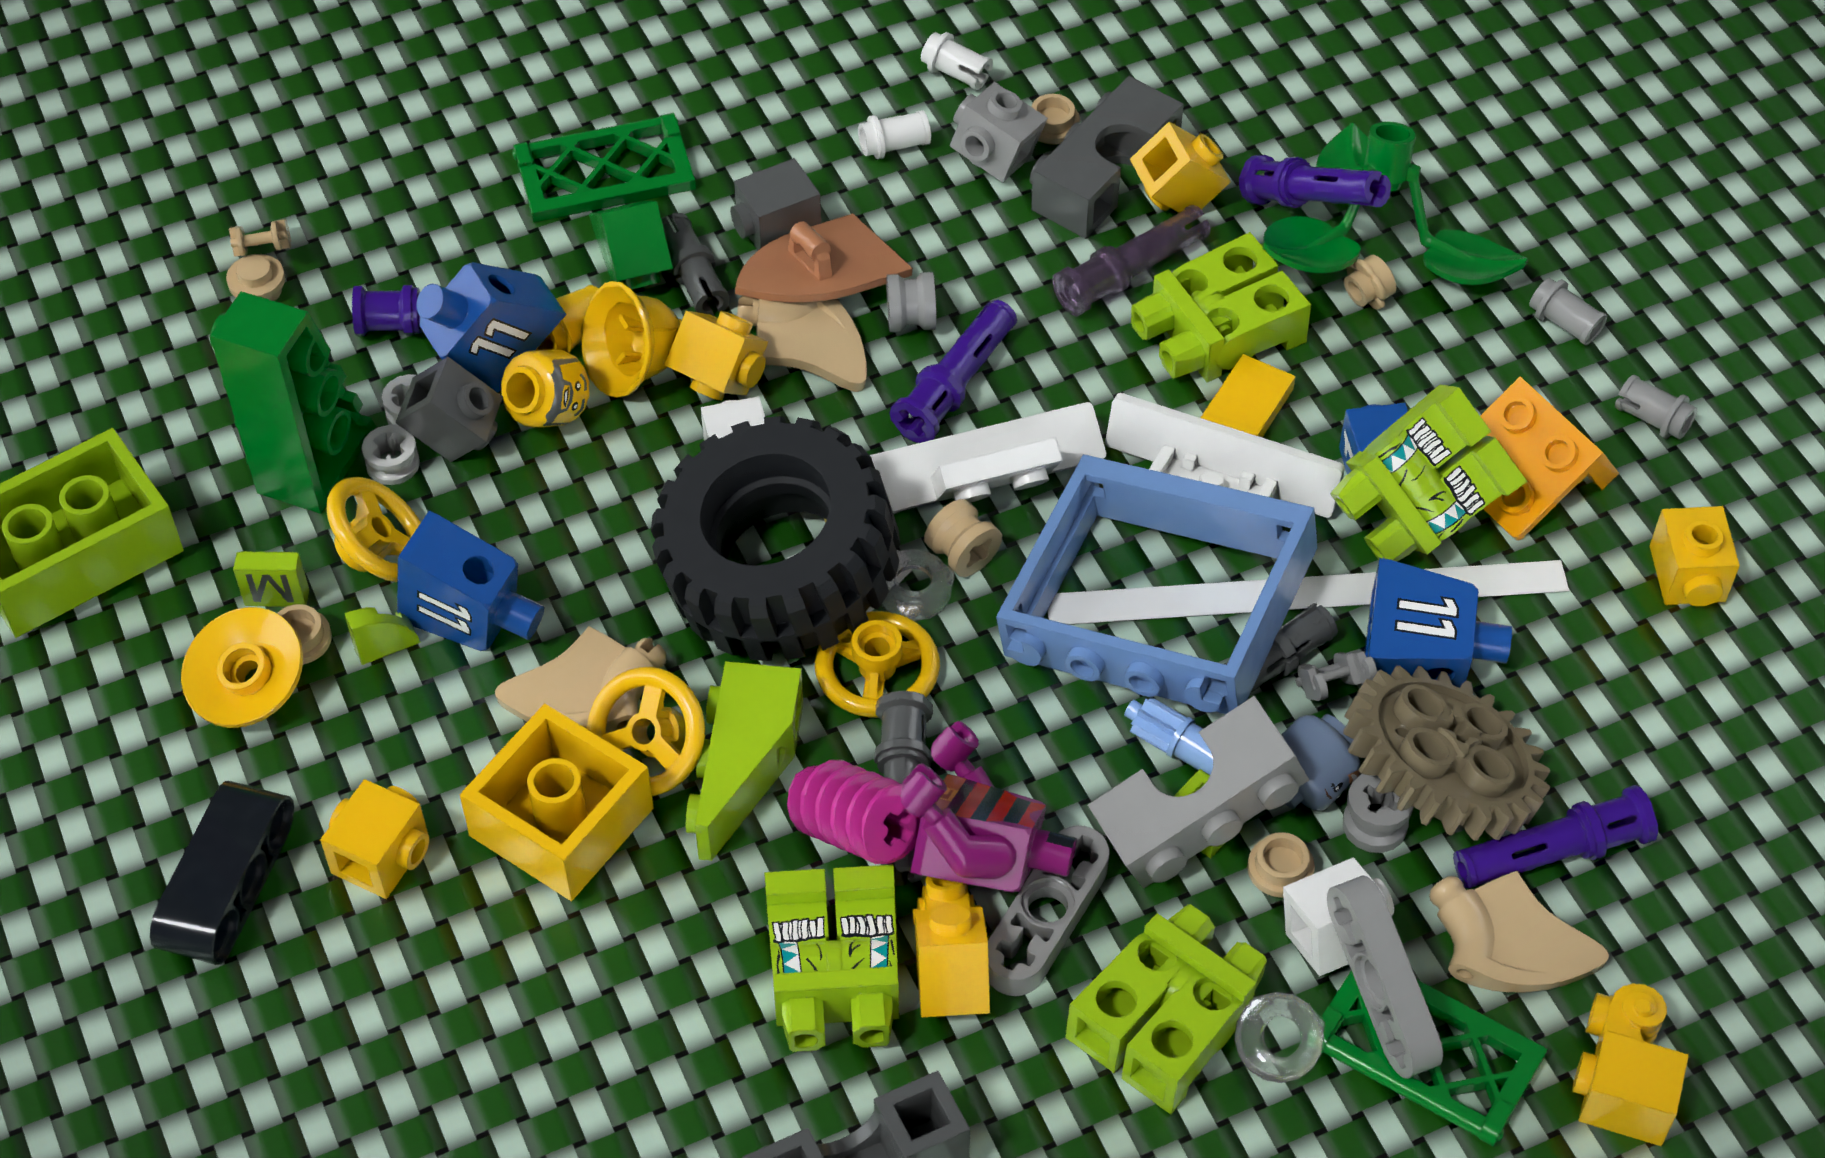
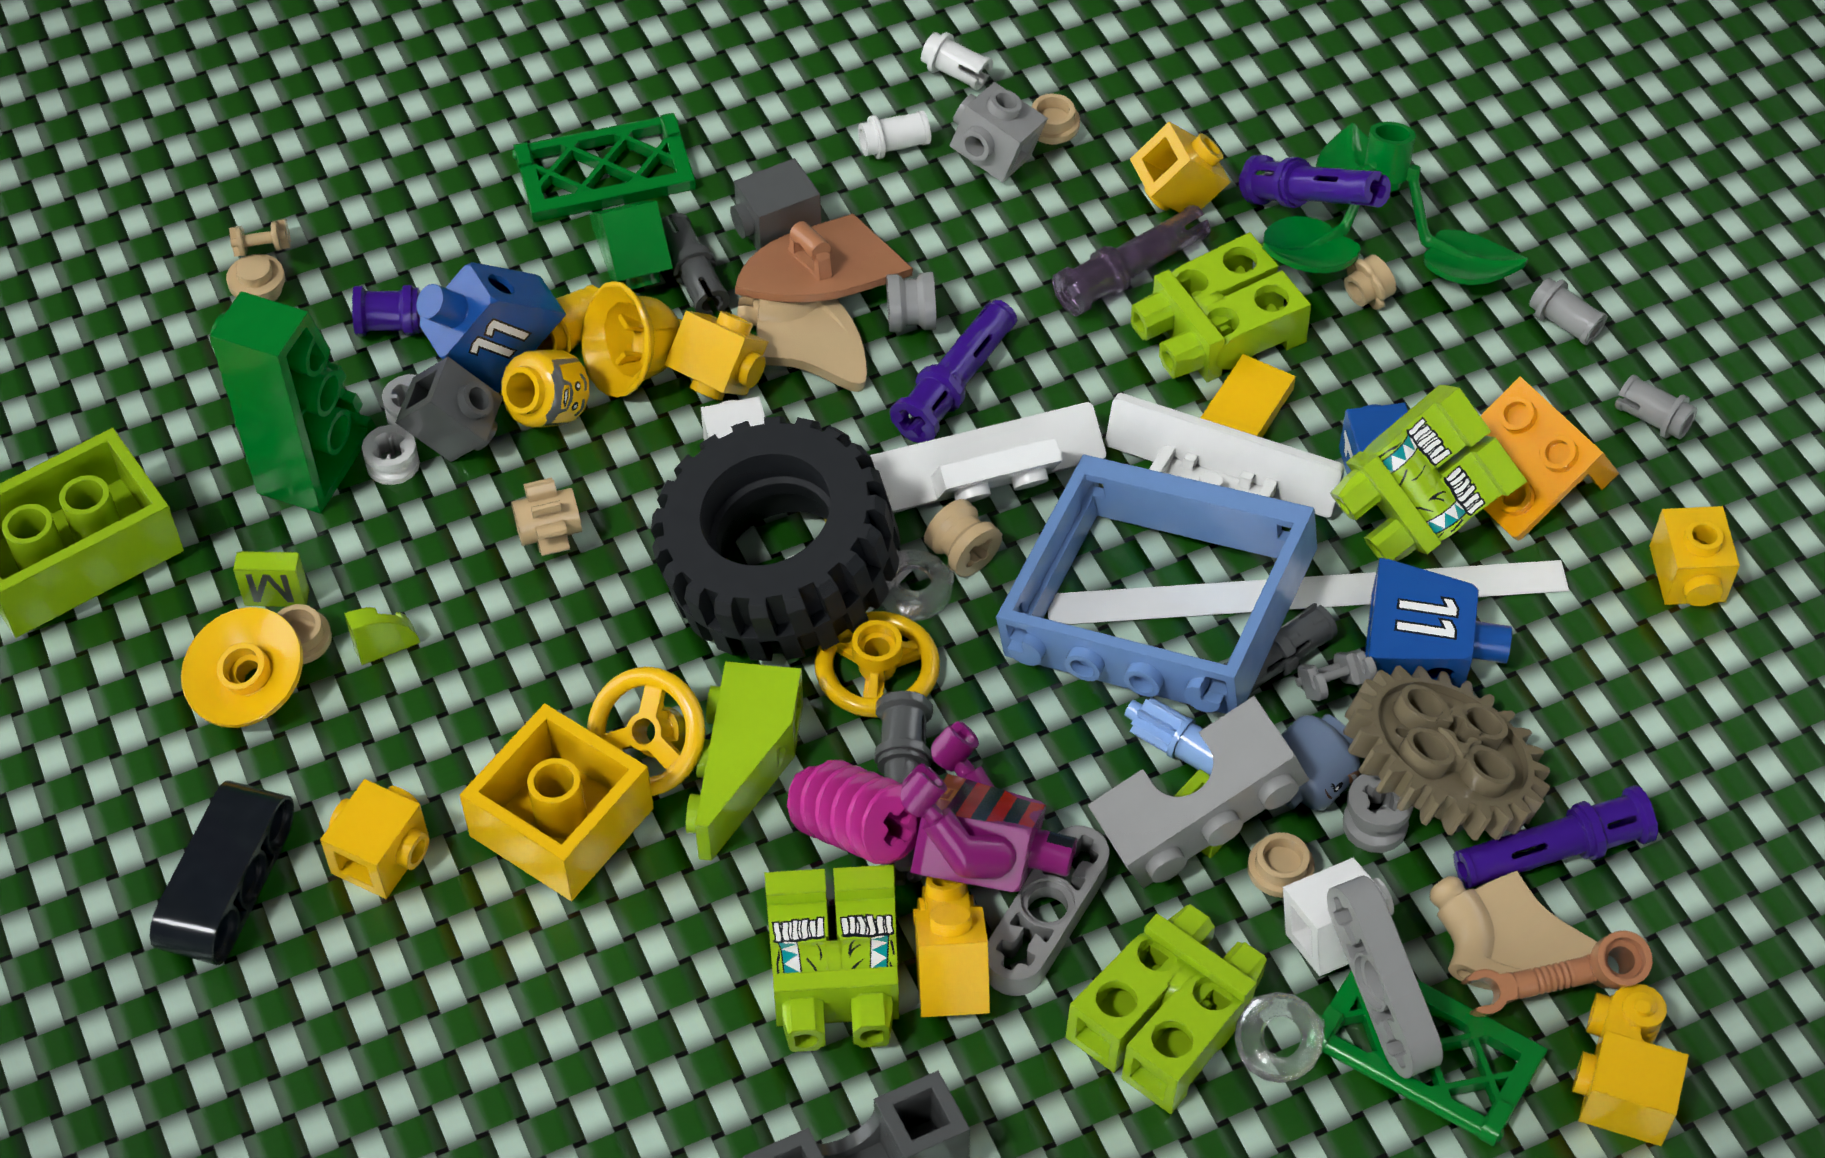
(370, 534): yellow piece -> none
(461, 586): blue torso -> none
(546, 516): none -> tan gear
(578, 676): tan arm -> none
(1080, 178): dark grey arch -> none
(1624, 946): none -> nougat brick

